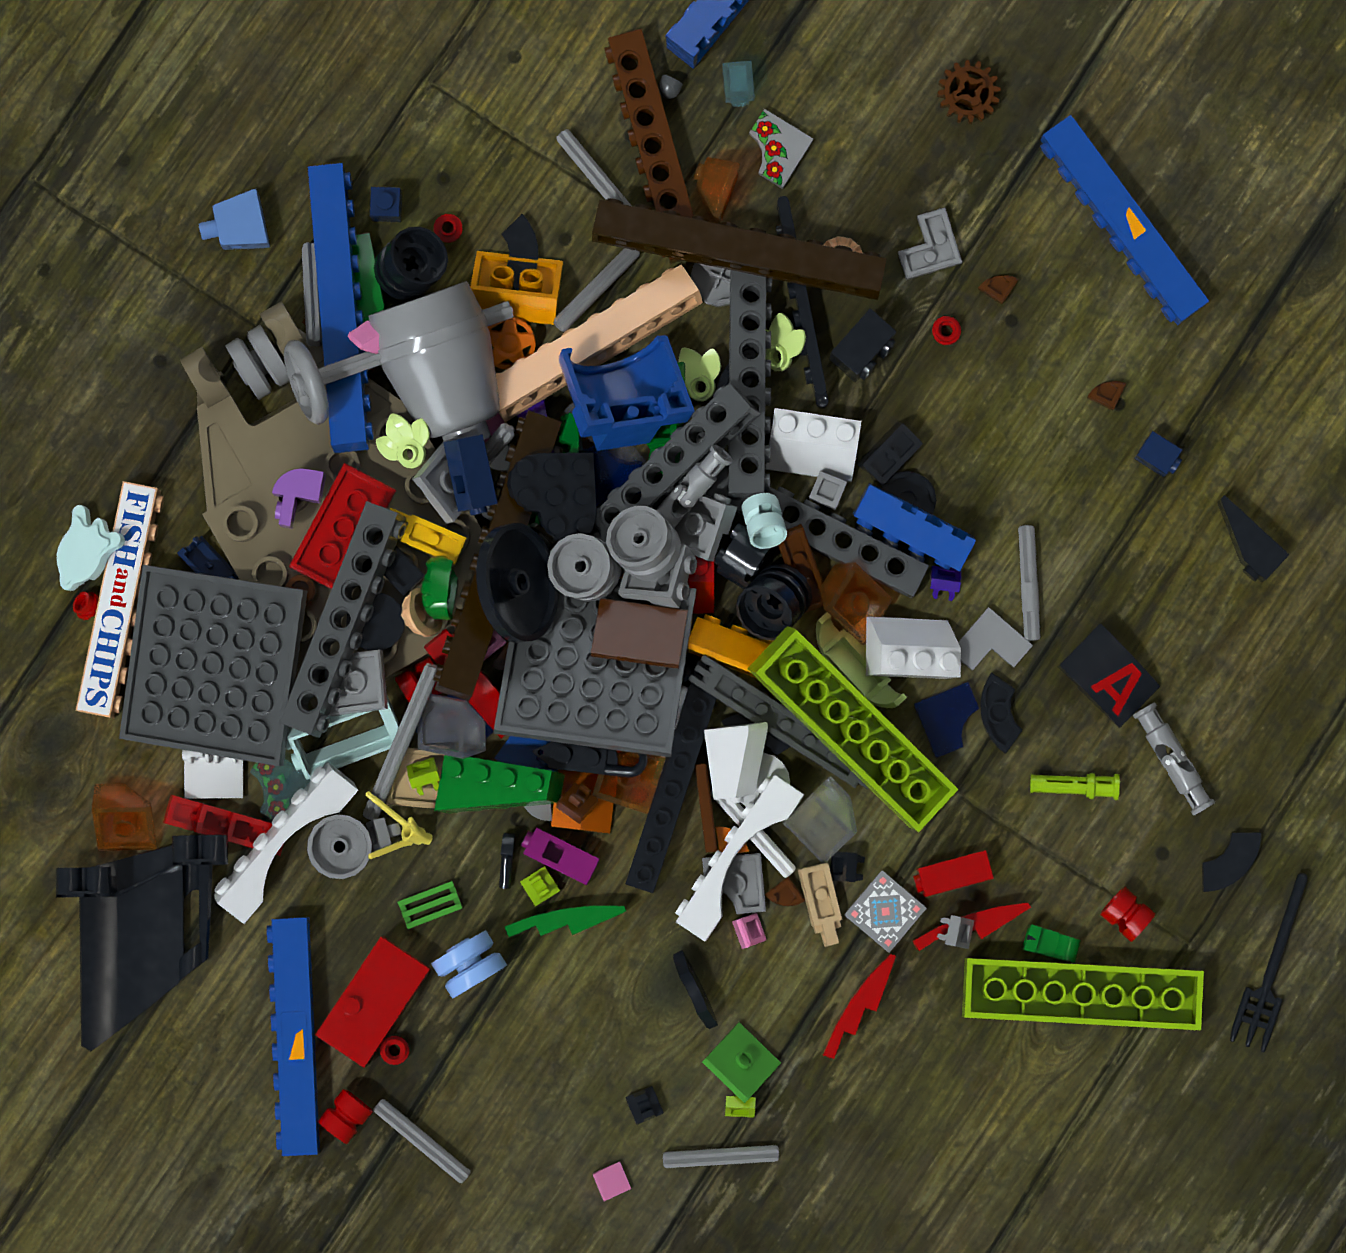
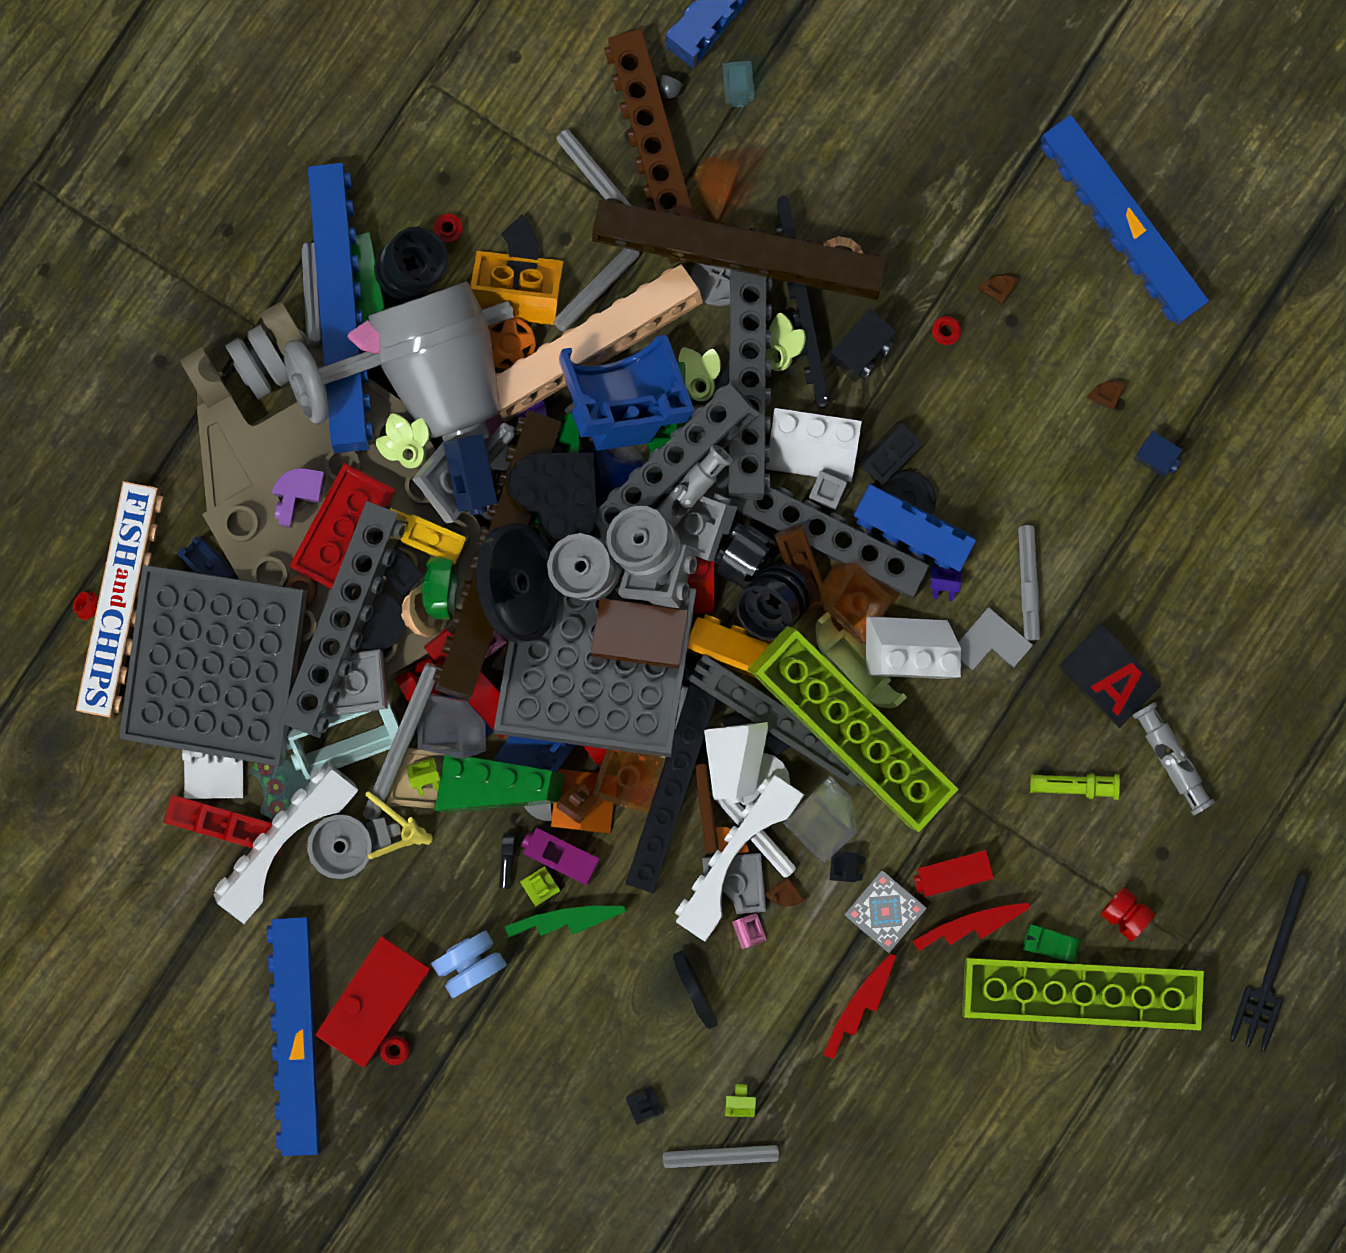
(85, 549): light aqua tile -> none
(122, 819): clear orange slope -> none
(136, 928): black panel -> none
(238, 223): medium blue torso -> none
(345, 1116): red wheel -> none
(386, 204): dark blue brick -> none
(407, 913): bright green tile -> none
(421, 1141): light grey axle -> none
(588, 760): black plate -> none
(611, 1181): bright pink slope -> none
(741, 1062): bright green plate -> none
(764, 520): light aqua wheel -> none
(780, 147): light grey tile -> none
(821, 902): tan hinge -> none
(939, 248): light grey tile -> none
(945, 716): clear blue tile -> none
(958, 932): light grey tile -> none
(962, 81): reddish brown gear -> none
(996, 713): black tile -> none
(1232, 863): black tile -> none
(1253, 546): black slope -> none

